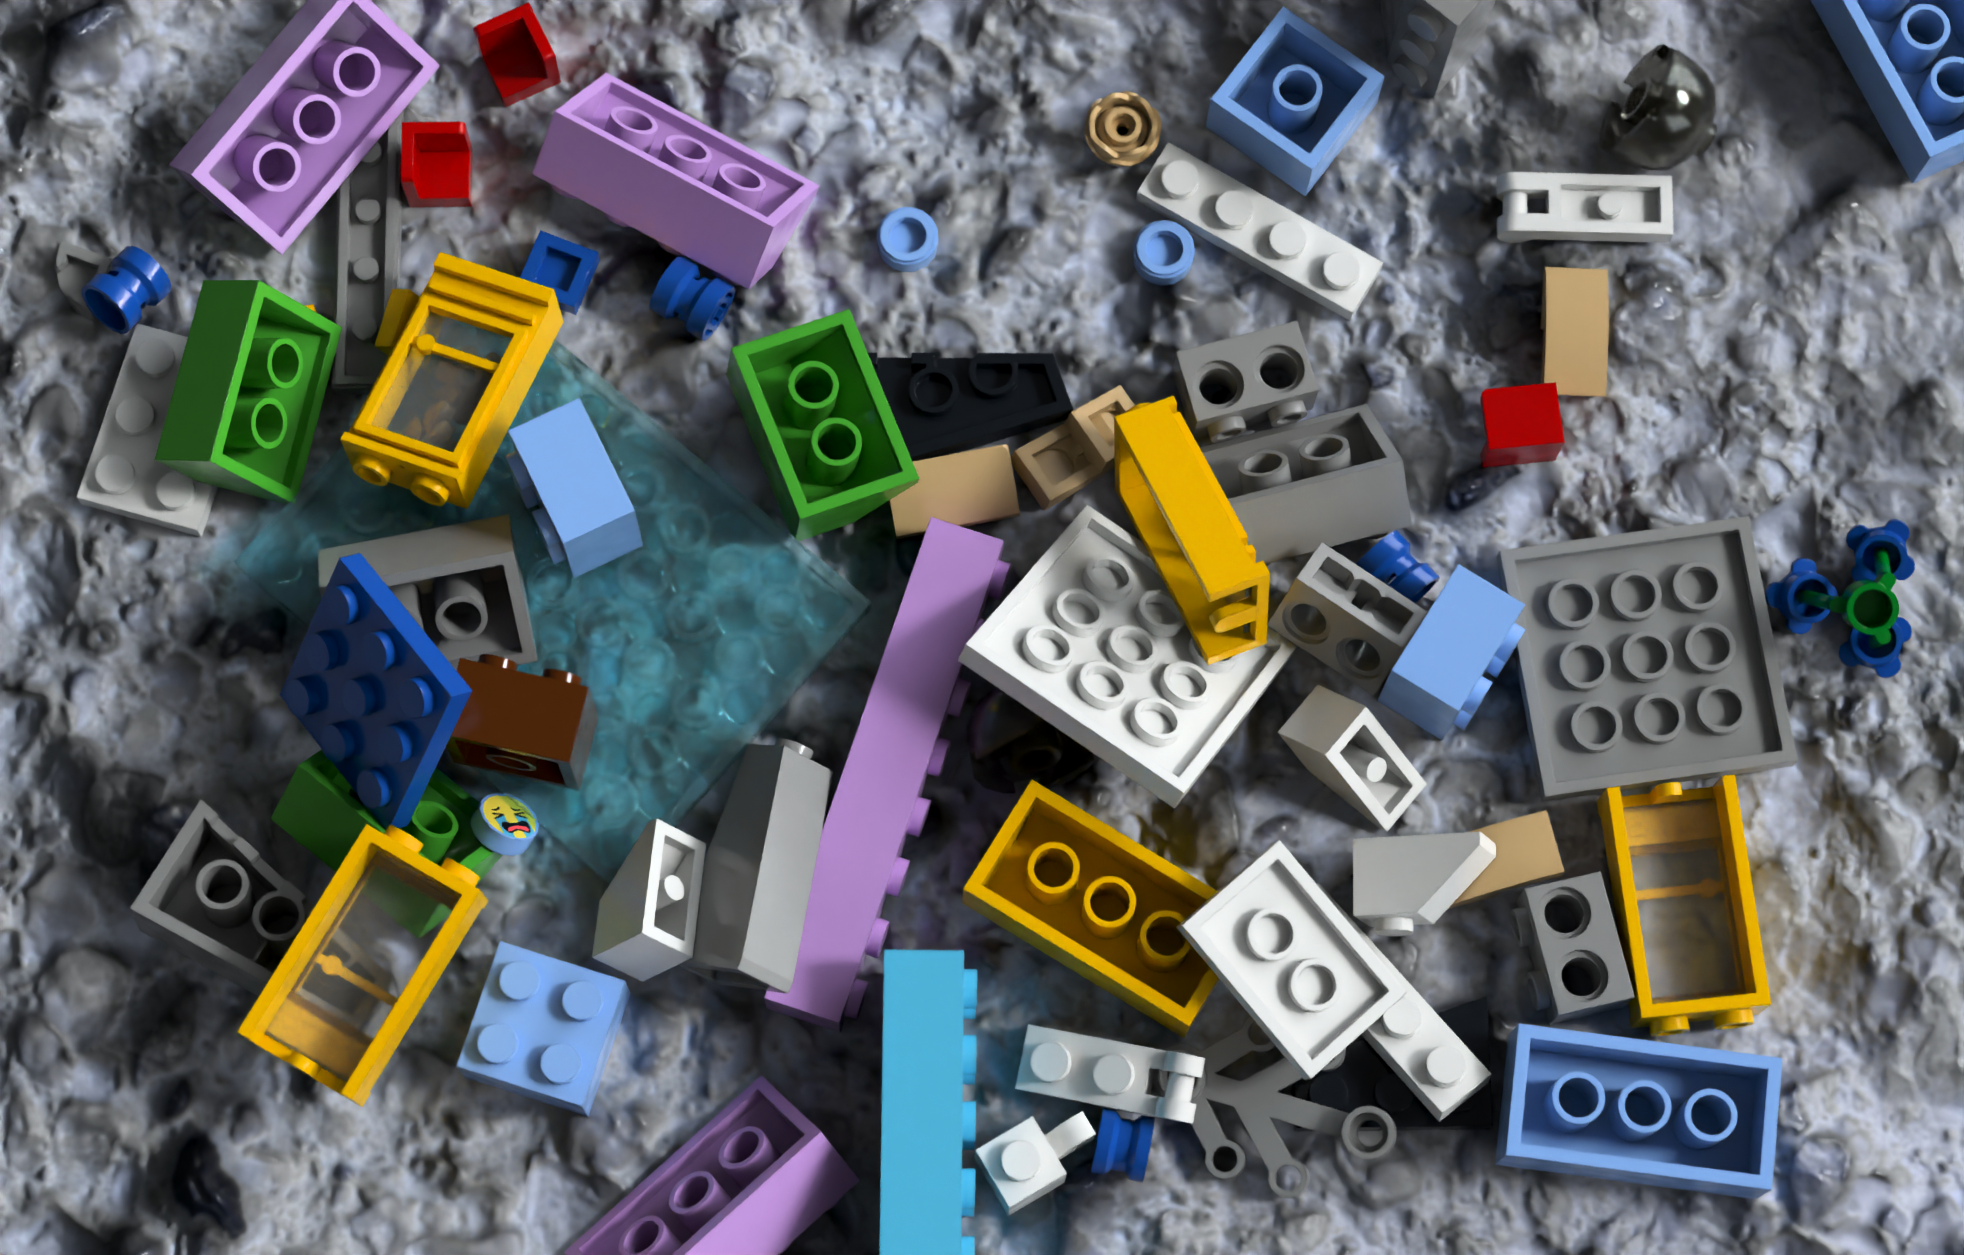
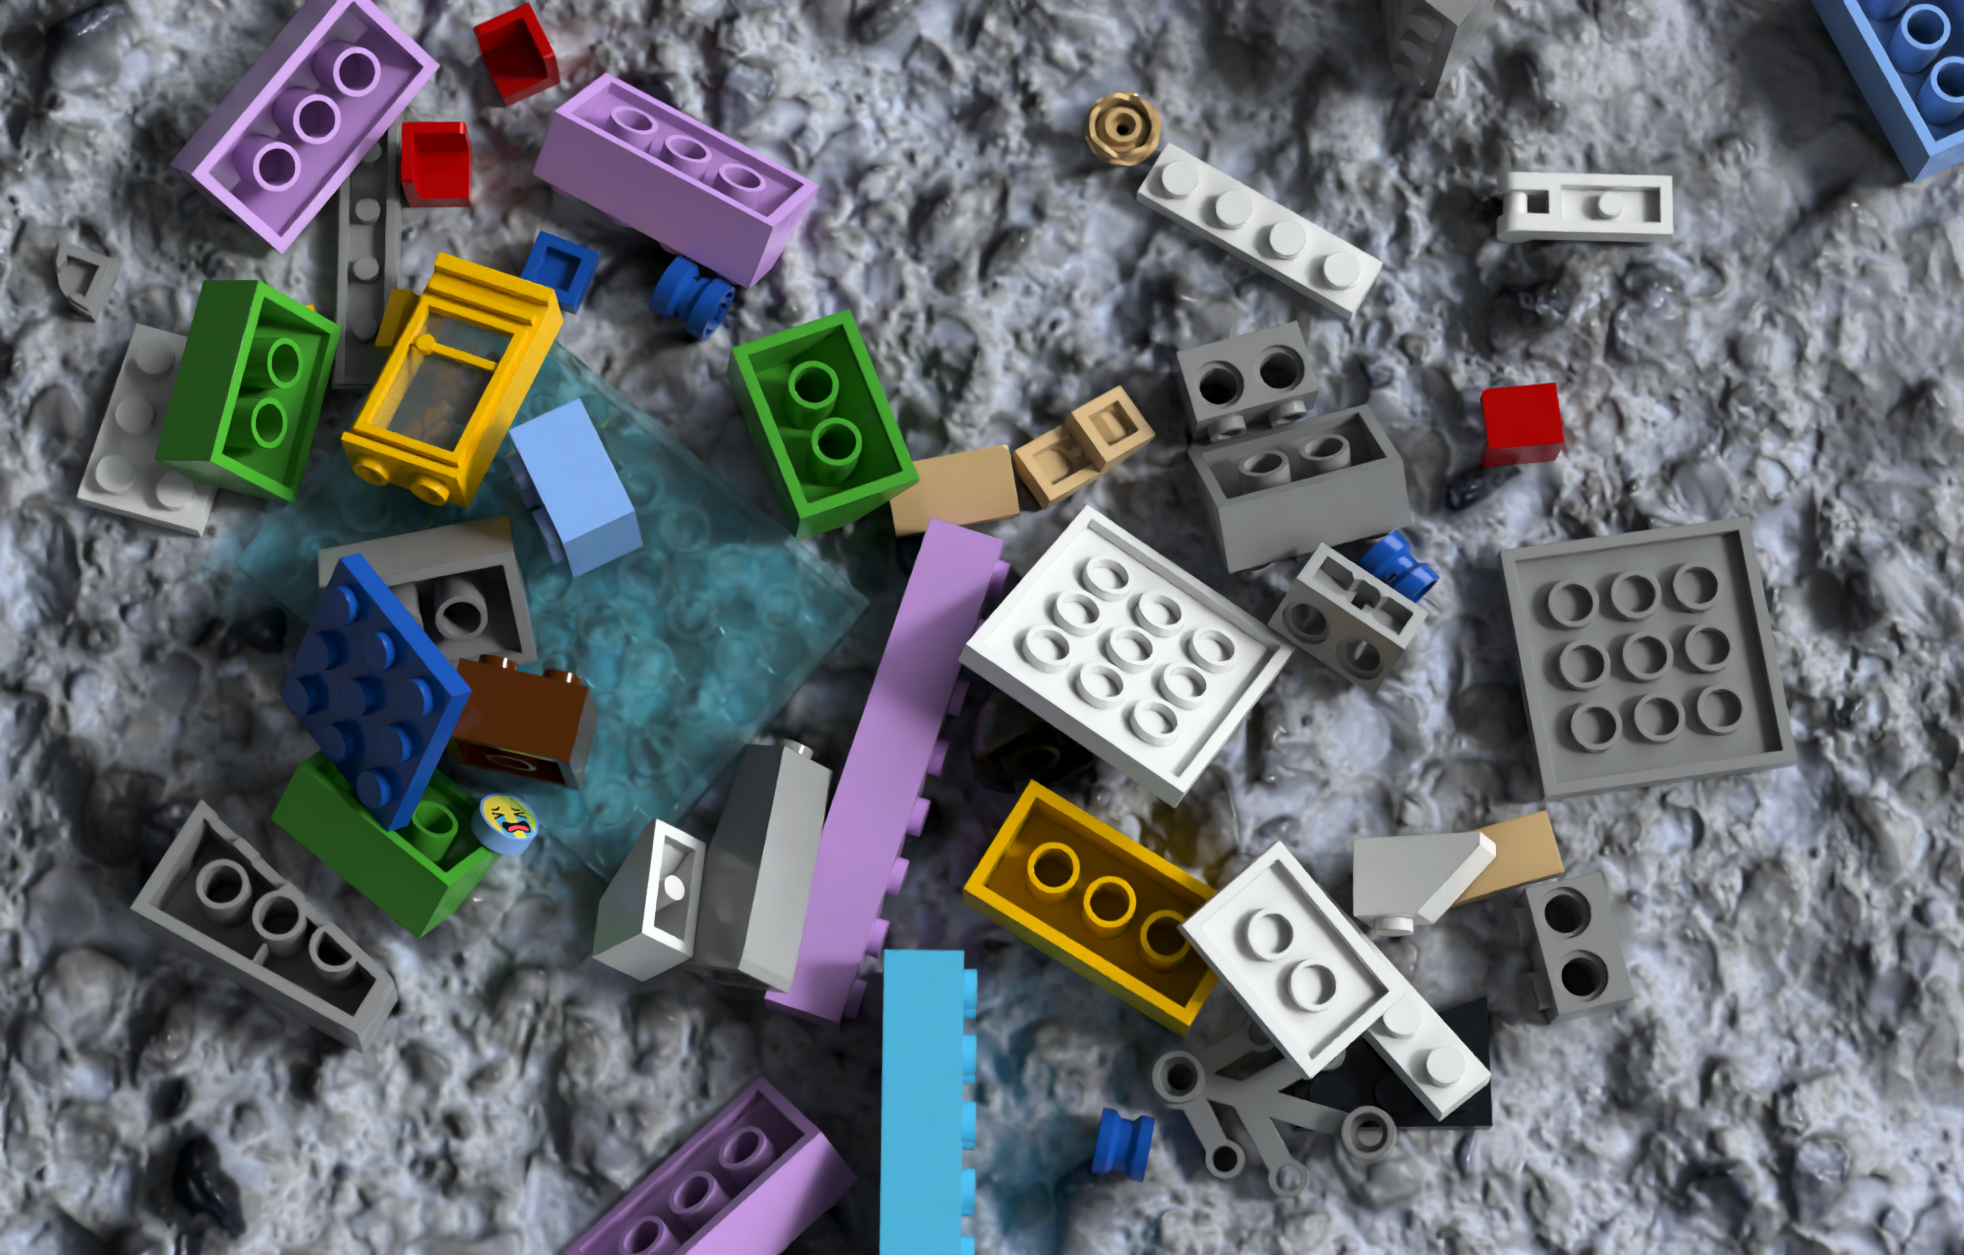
(126, 289): blue wheel -> none
(365, 962): door -> none
(543, 1028): light blue brick -> none
(907, 239): light blue tile -> none
(970, 402): black wing -> none
(1026, 1162): white brick -> none
(1107, 1073): white plate -> none
(1163, 252): light blue tile -> none
(1190, 530): yellow door -> none
(1294, 101): light blue brick -> none
(1352, 756): white slope -> none
(1444, 663): light blue brick -> none
(1575, 330): tan slope -> none
(1639, 1111): light blue brick -> none
(1664, 114): clear smoke cylinder -> none
(1685, 906): door -> none
(1865, 605): blue plant -> none

